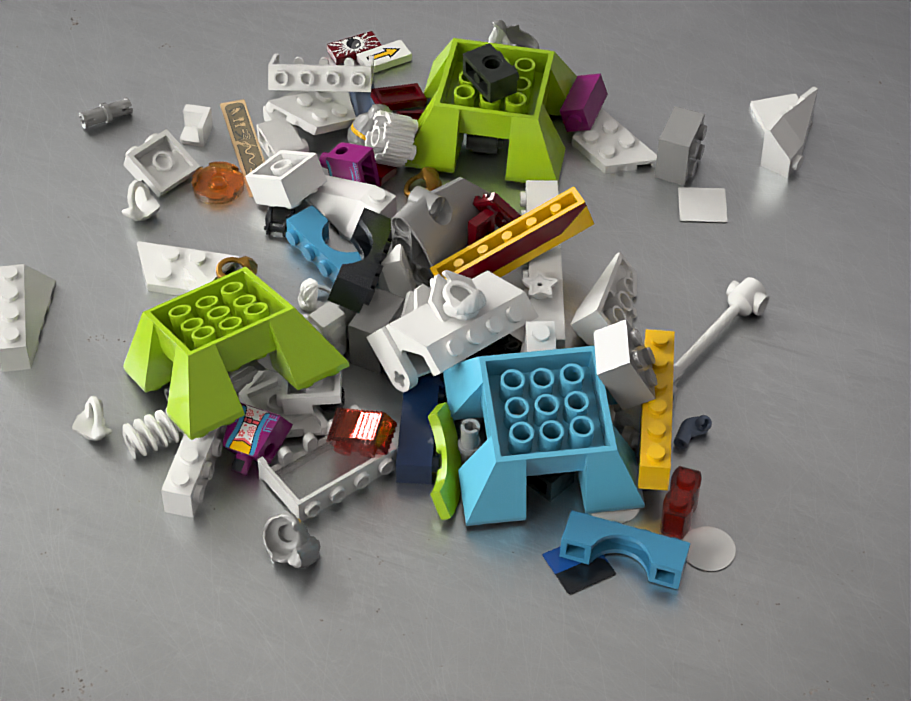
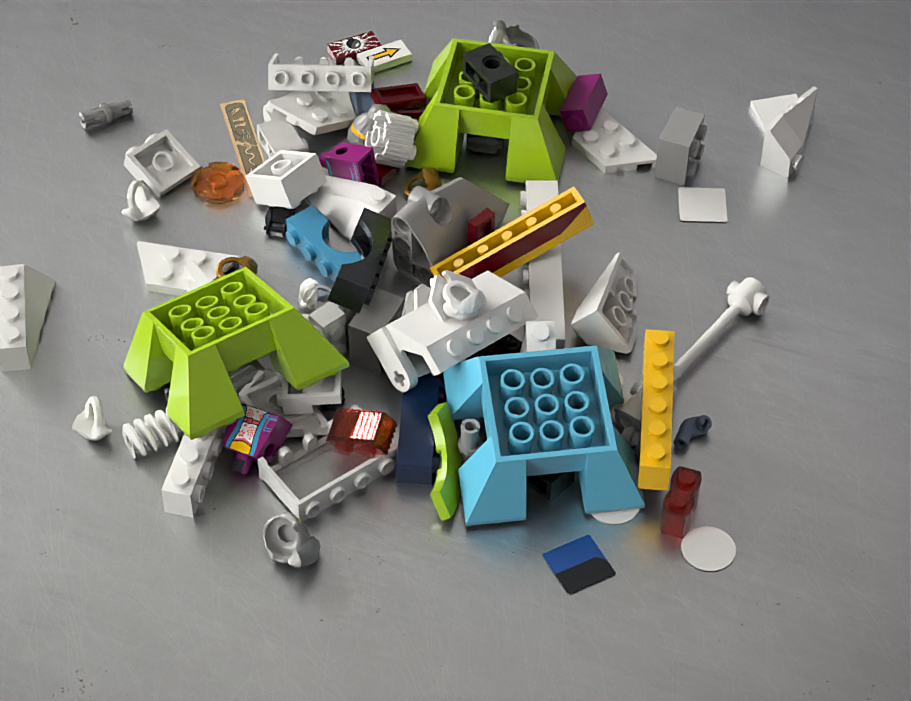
(197, 125): white panel -> none
(398, 272): white slope -> none
(503, 211): dark red tile -> none
(543, 291): white plate -> none
(591, 537): dark azure arch -> none
(625, 364): light grey brick -> none

